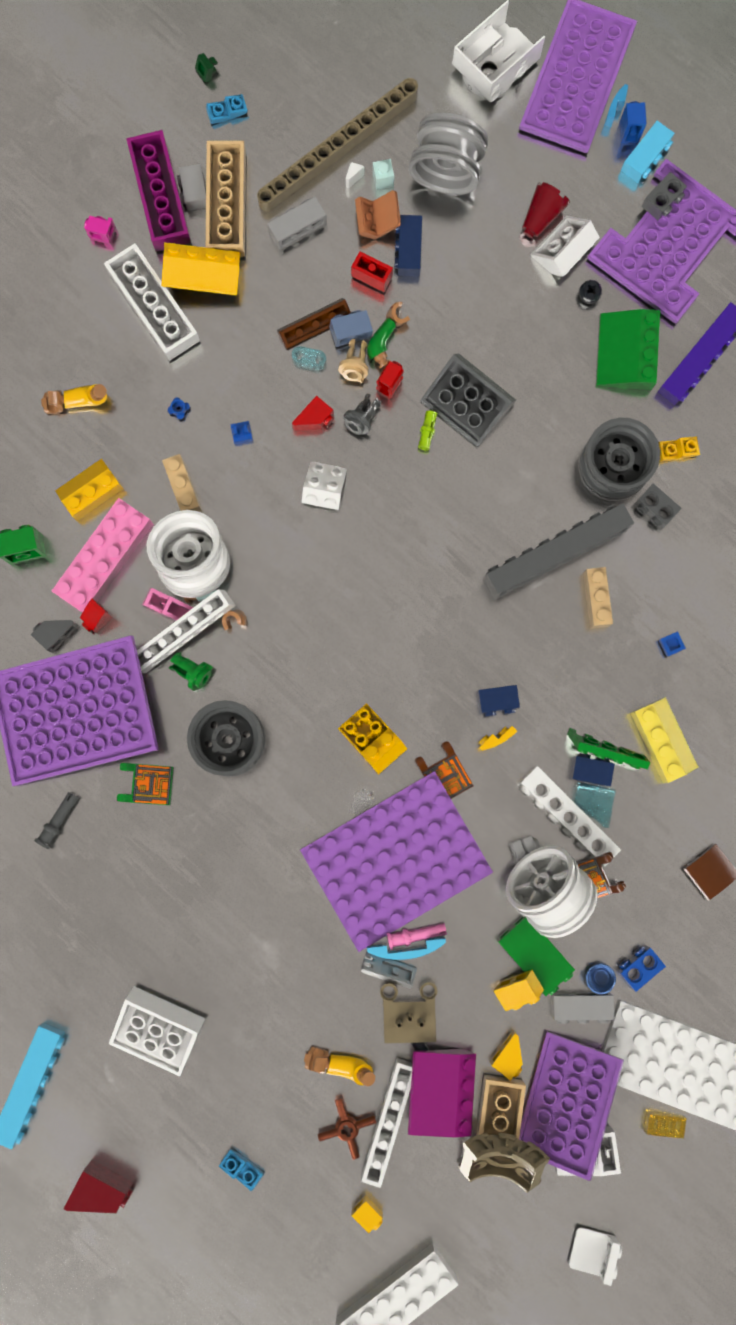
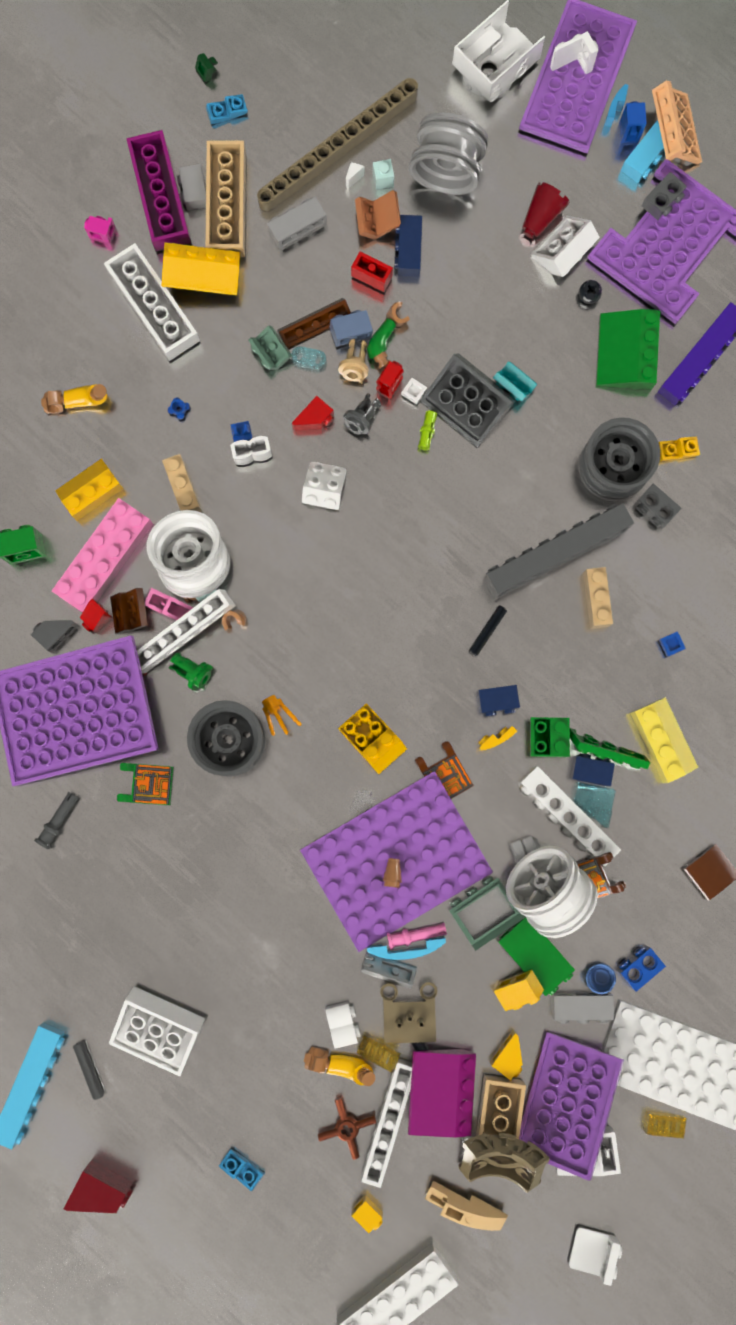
(88, 1070): none -> dark grey axle
(128, 610): none -> reddish brown slope
(247, 451): none -> white brick
(270, 349): none -> sand green bracket
(271, 706): none -> light orange plant
(341, 1024): none -> white brick
(367, 1048): none -> clear yellow slope
(392, 874): none -> medium nougat cone
(414, 391): none -> white plate
(466, 1212): none -> tan slope
(485, 912): none -> window
(488, 630): none -> black axle
(515, 381): none -> teal bracket
(549, 737): none -> green slope
(579, 48): none -> white bracket
(669, 122): none -> light nougat fence

